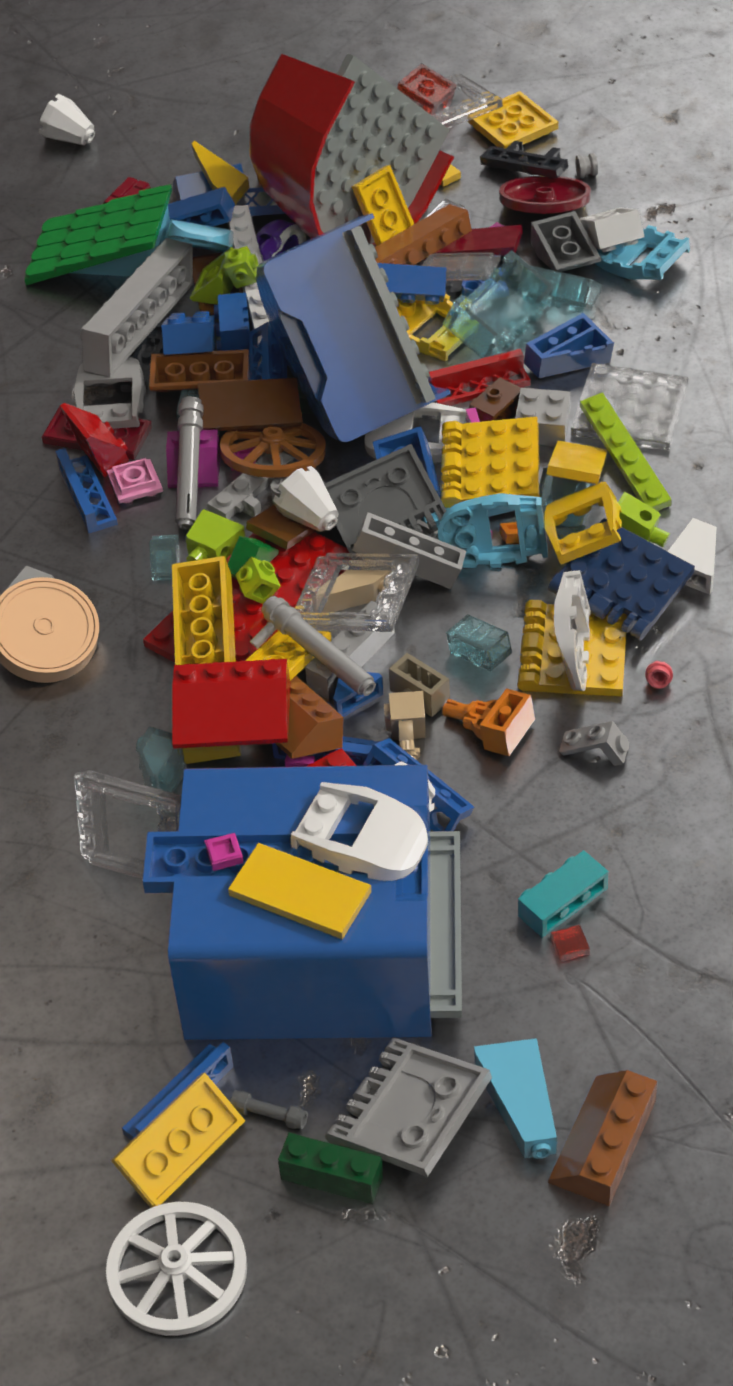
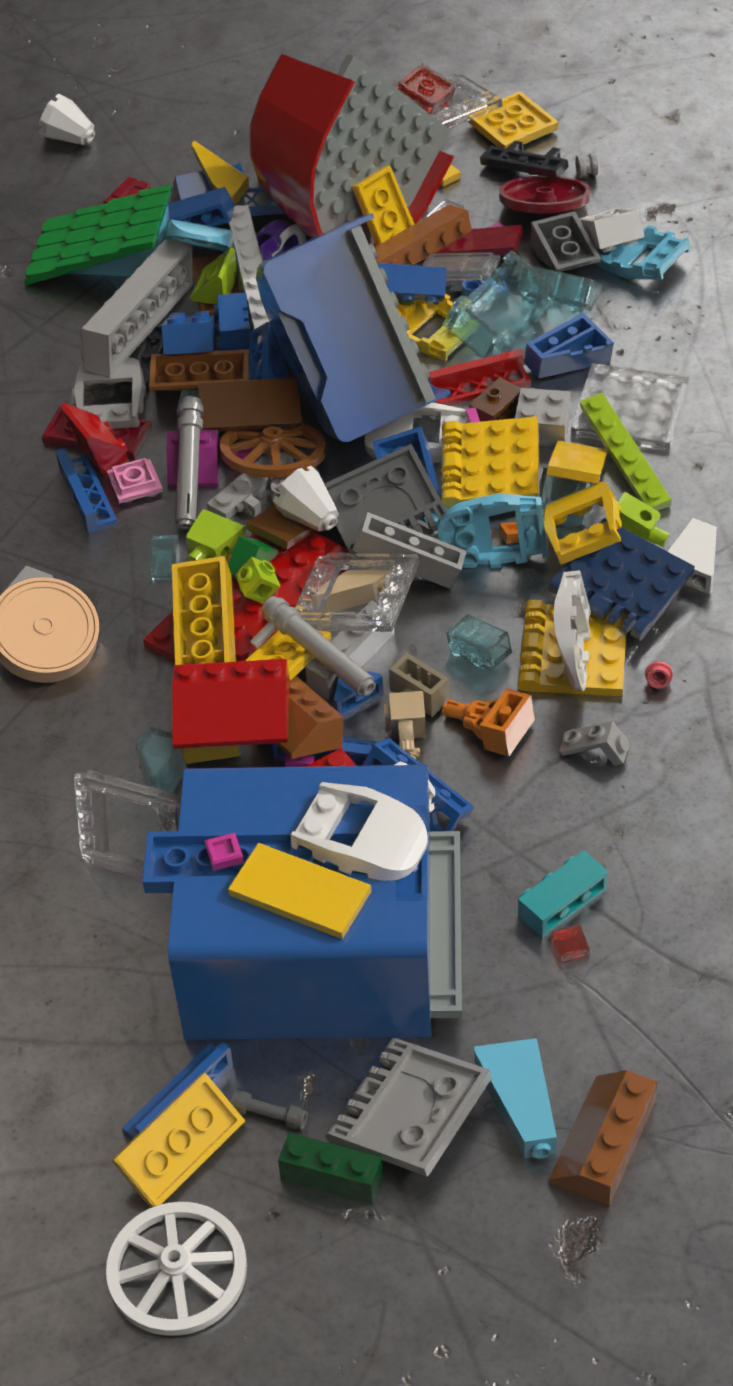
(241, 266): lime brick -> none

